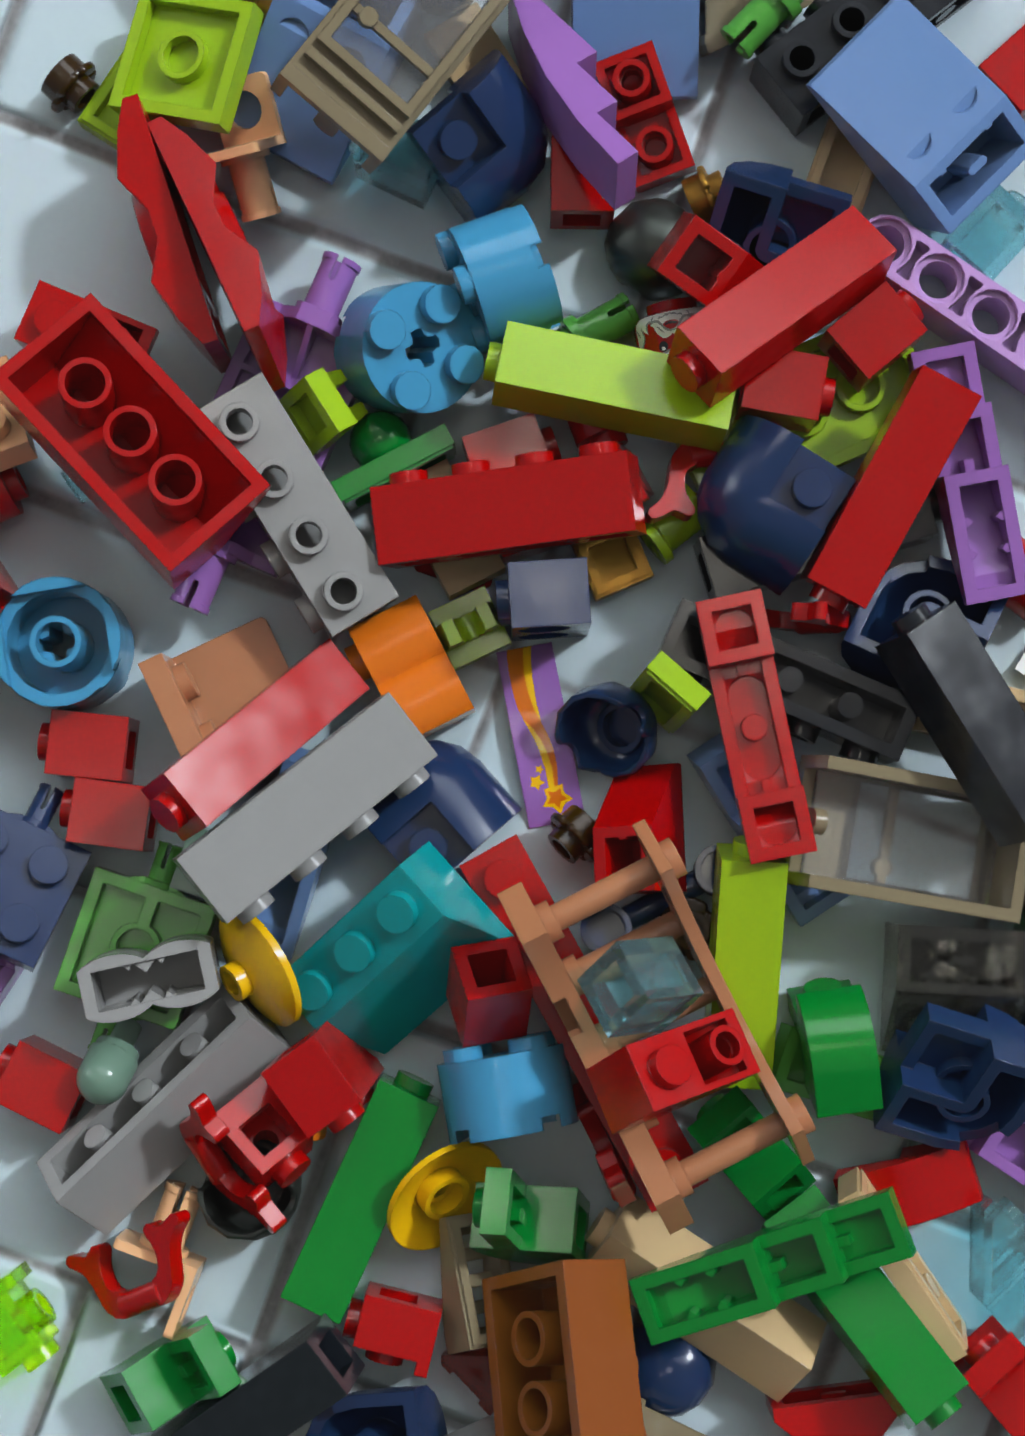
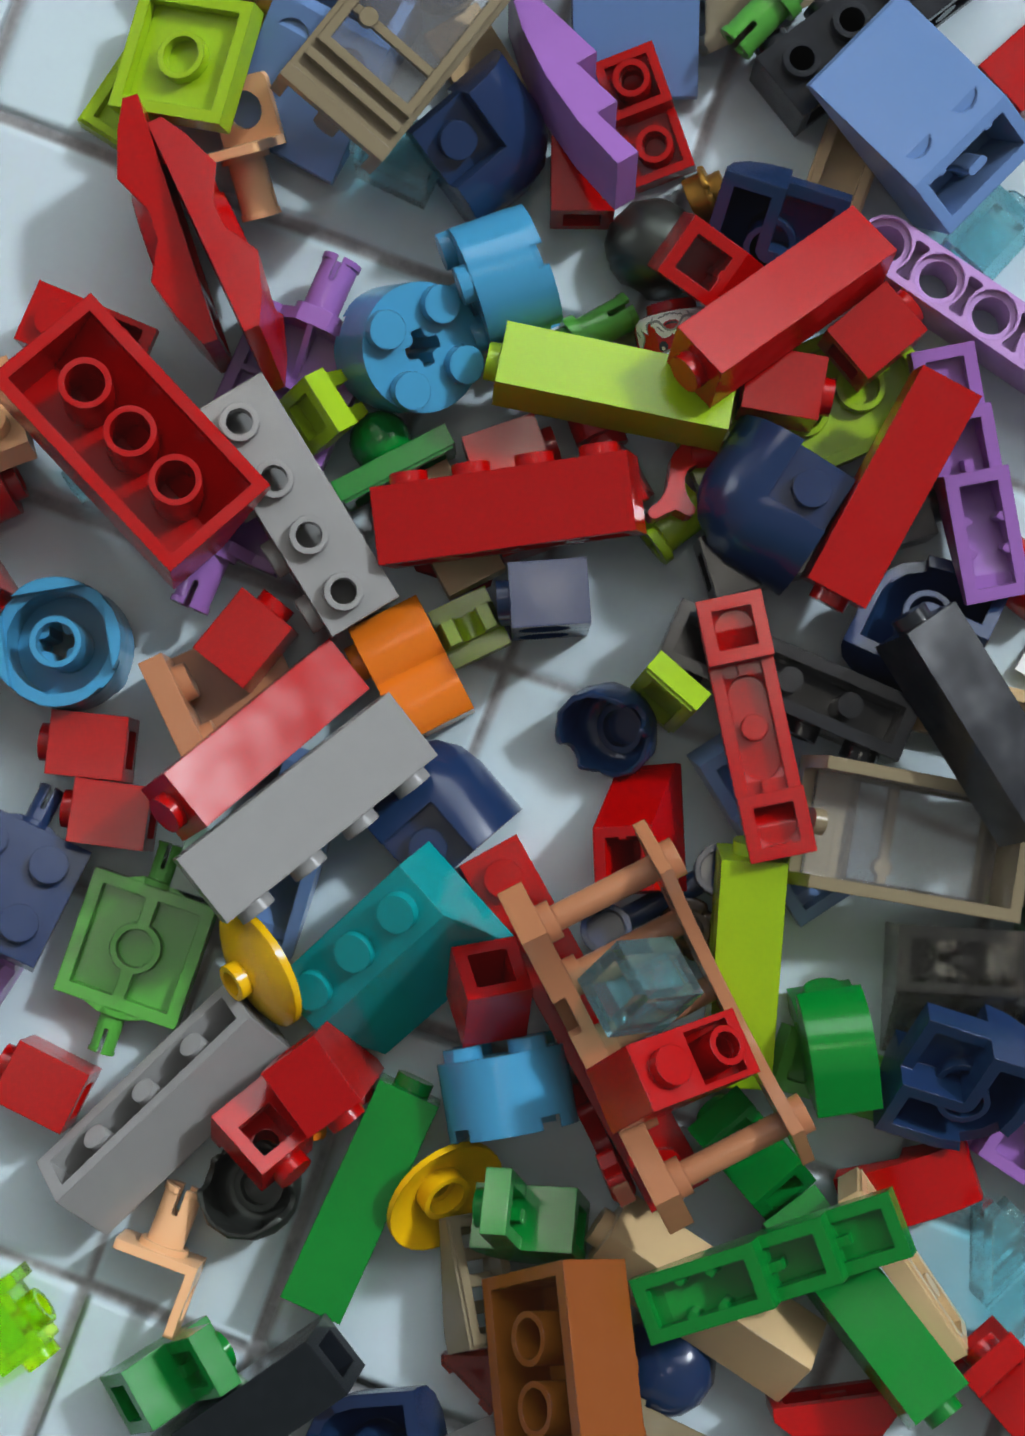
(70, 84): dark brown plate -> none
(109, 1064): sand green cylinder -> none
(132, 979): light grey brick -> none
(164, 1288): red helmet -> none
(202, 1133): red helmet -> none
(248, 637): none -> red brick
(394, 1326): red brick -> none
(532, 706): medium lavender sticker -> none
(572, 834): dark brown plate -> none
(614, 565): pearl gold tile -> none
(809, 618): red helmet -> none

